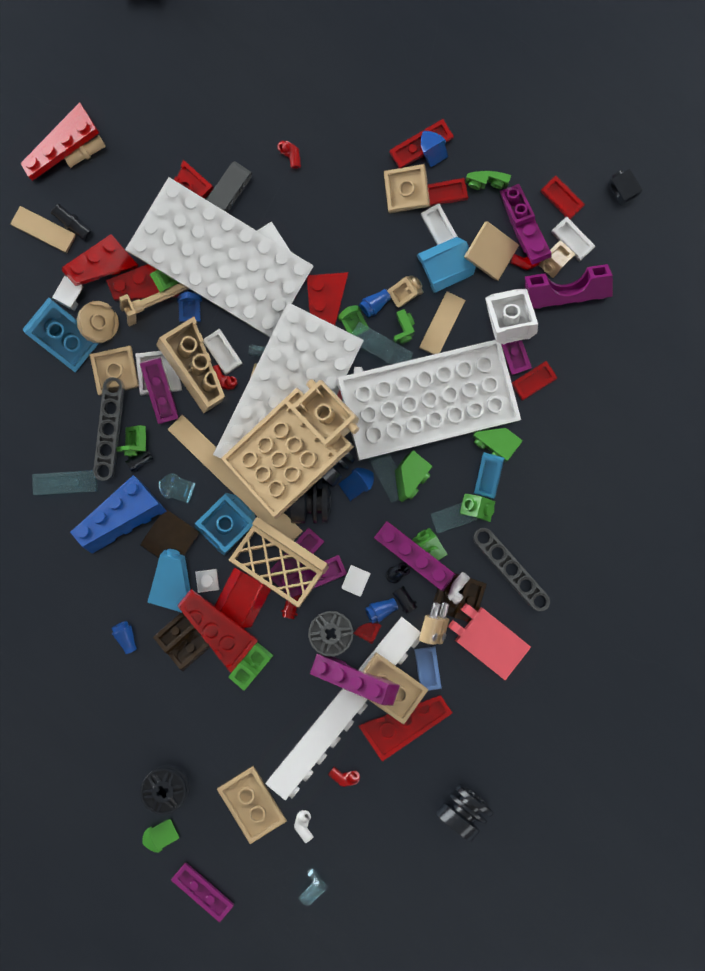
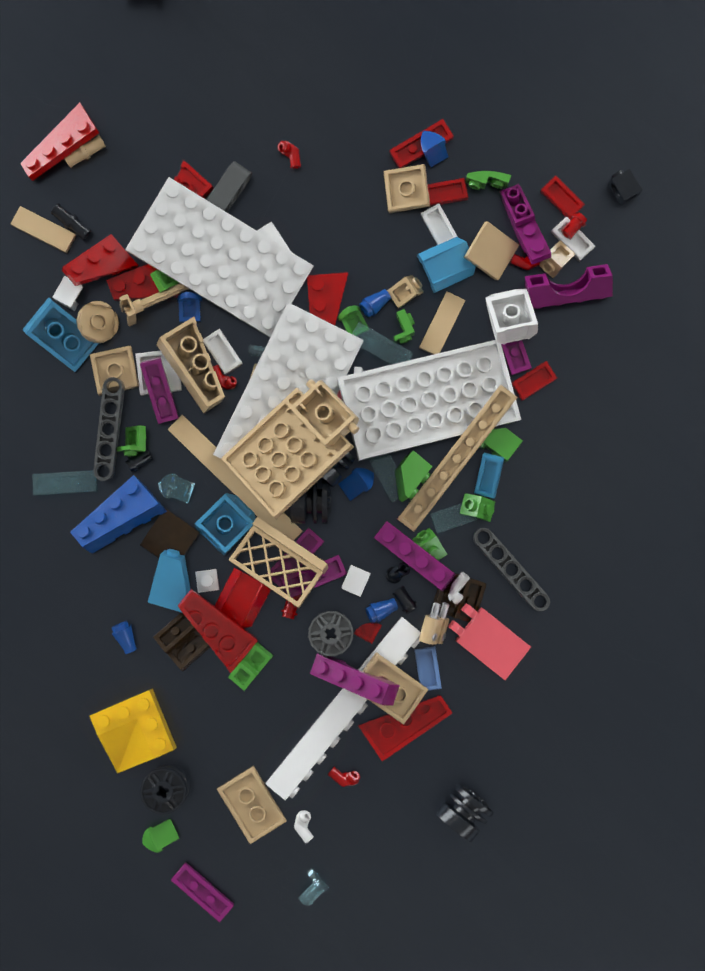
(133, 731): none -> yellow slope
(457, 457): none -> tan tile
(578, 220): none -> red pin

